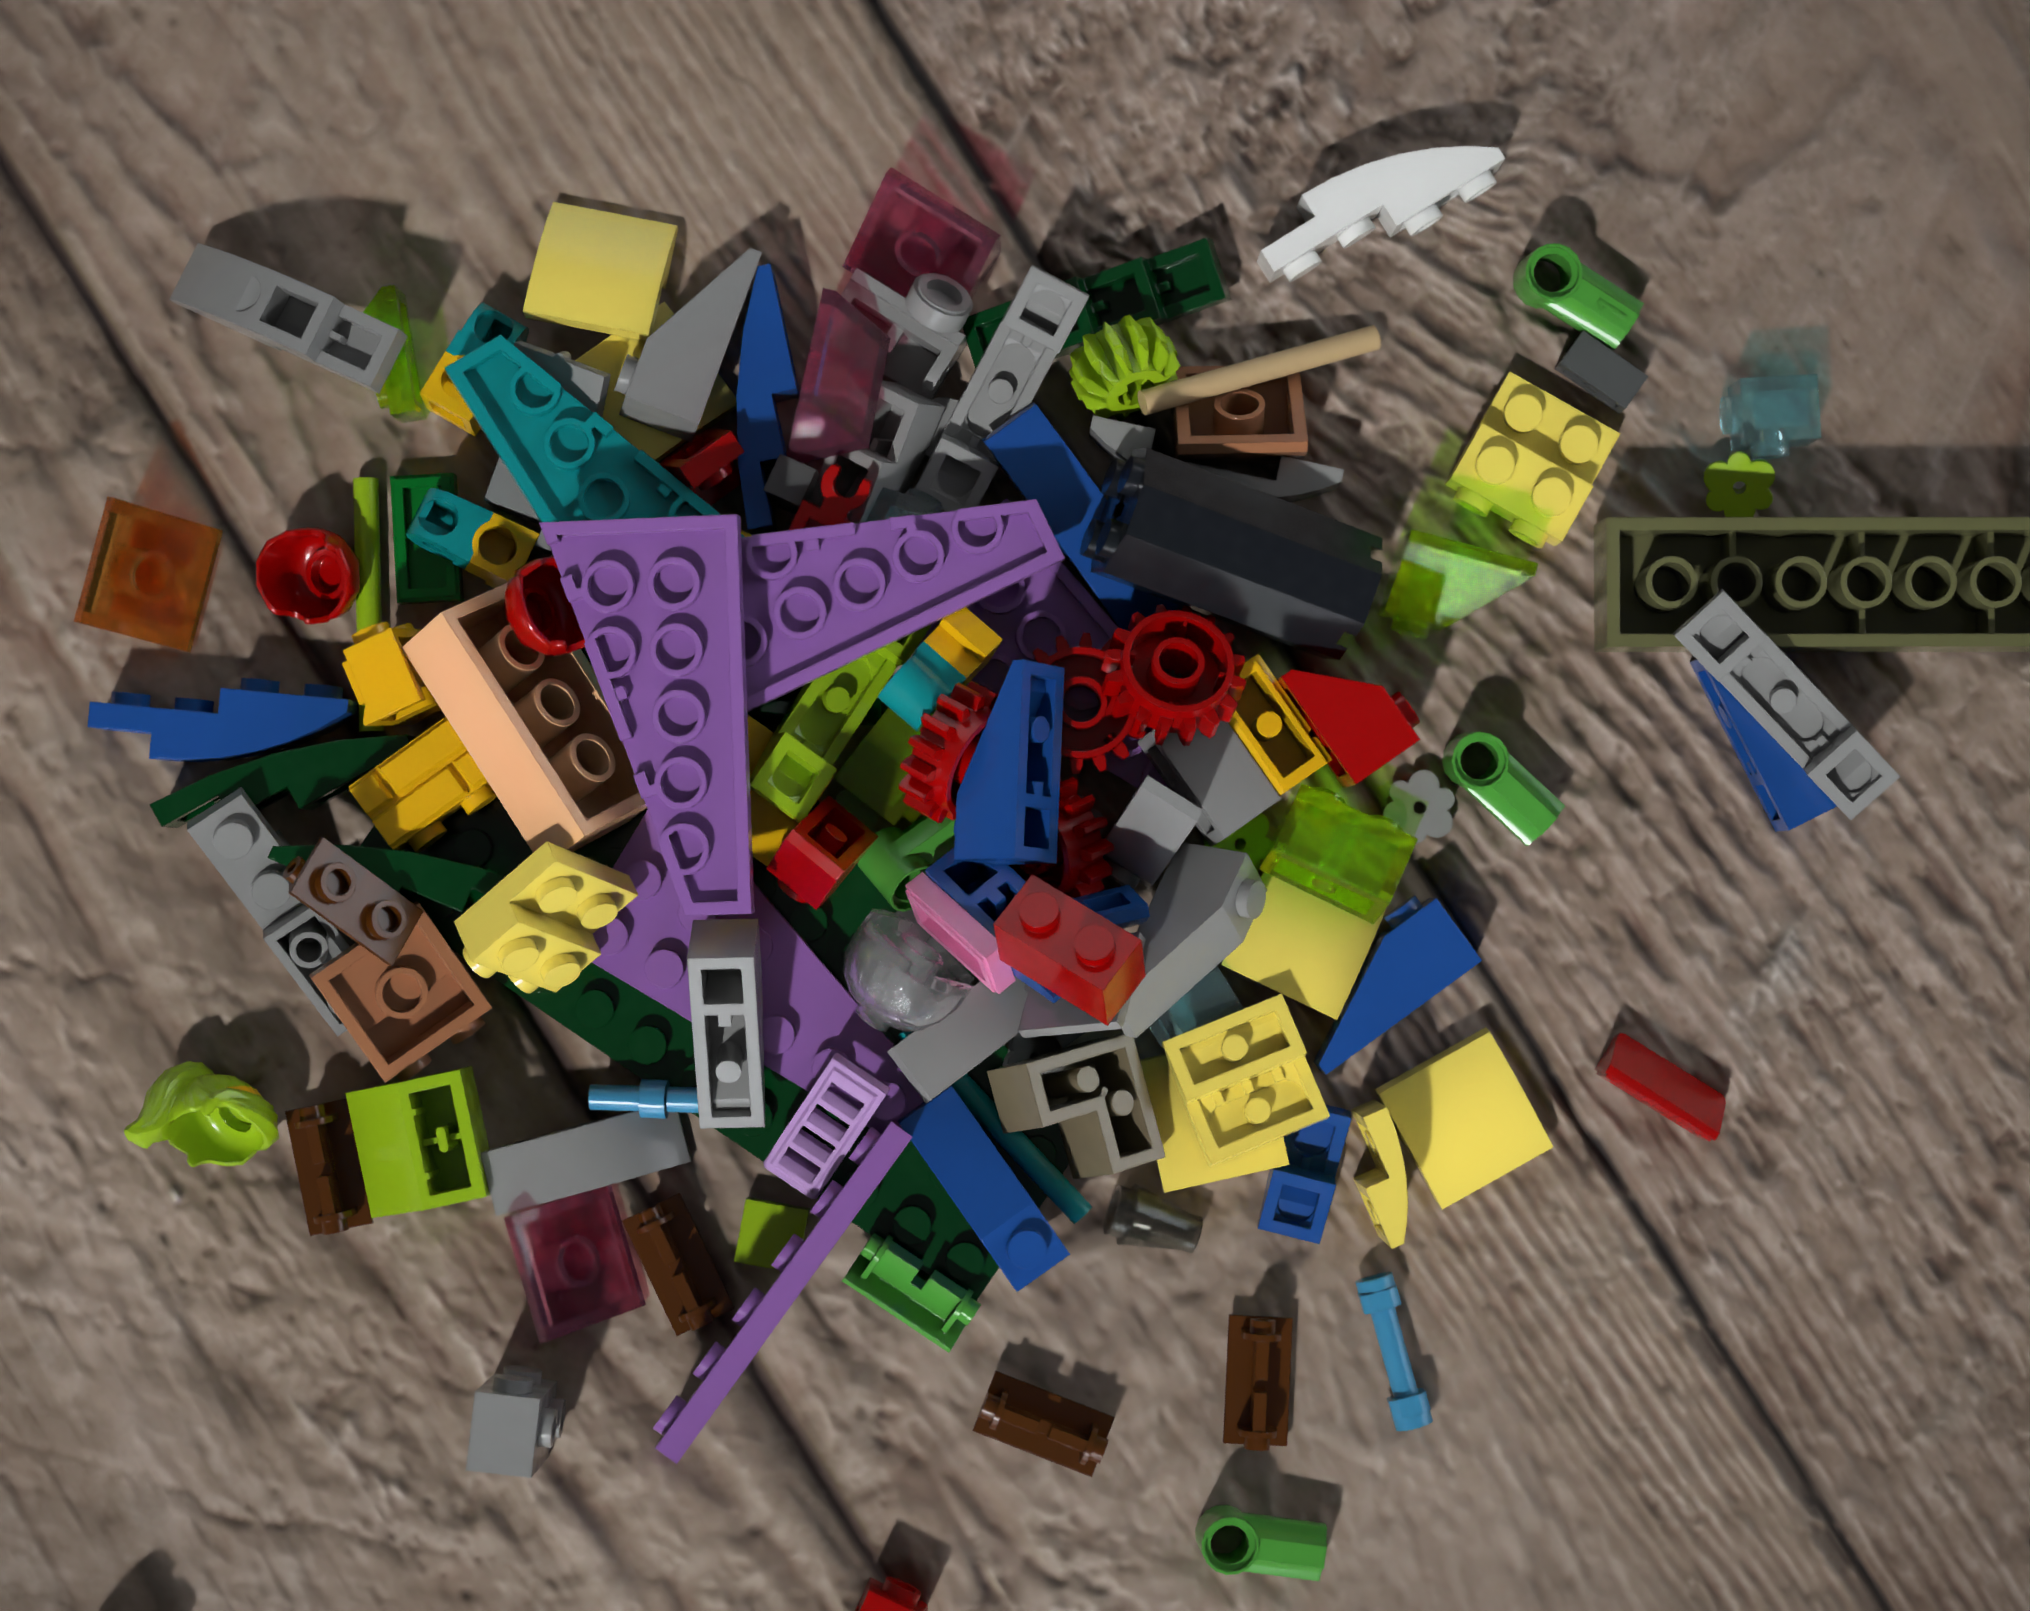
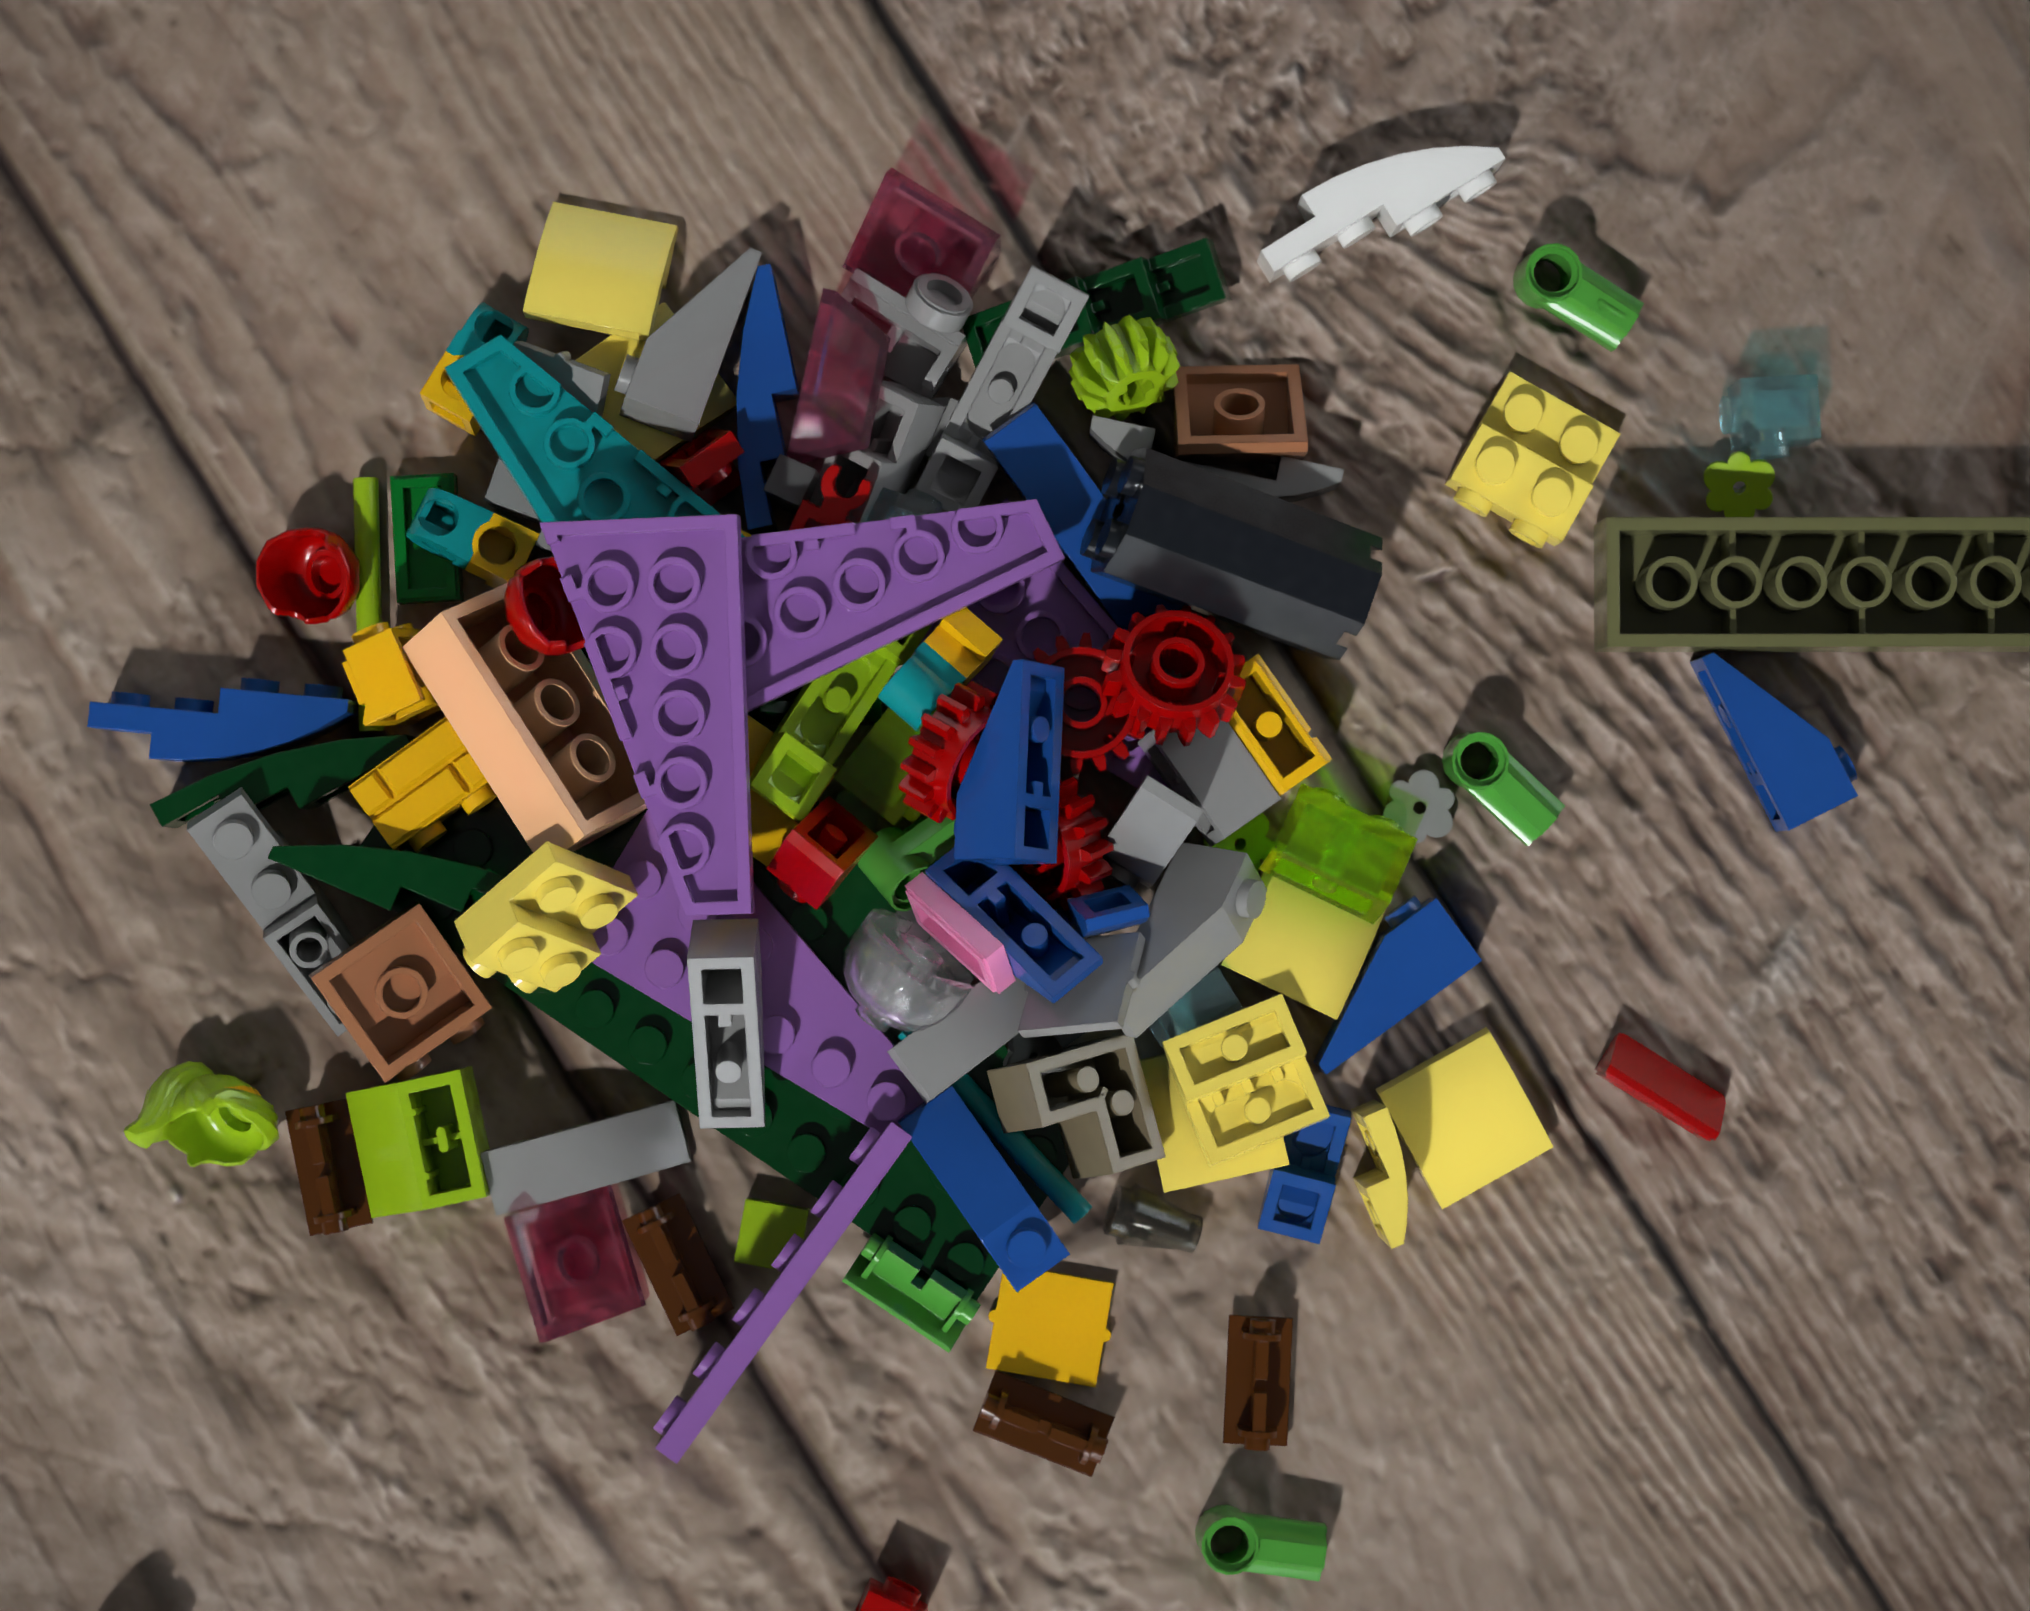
(148, 575): clear orange slope -> none
(289, 316): light grey slope -> none
(353, 900): reddish brown hinge -> none
(403, 384): clear neon green slope -> none
(514, 1422): light grey brick -> none
(651, 1098): dark azure bar -> none
(804, 1159): lavender slope -> none
(1051, 1328): none -> yellow piece
(1070, 949): red brick -> none
(1259, 370): tan bar -> none
(1353, 721): red slope -> none
(1408, 1403): dark azure bar -> none
(1445, 580): clear neon green slope -> none
(1601, 372): dark grey piece -> none
(1786, 704): light grey slope -> none

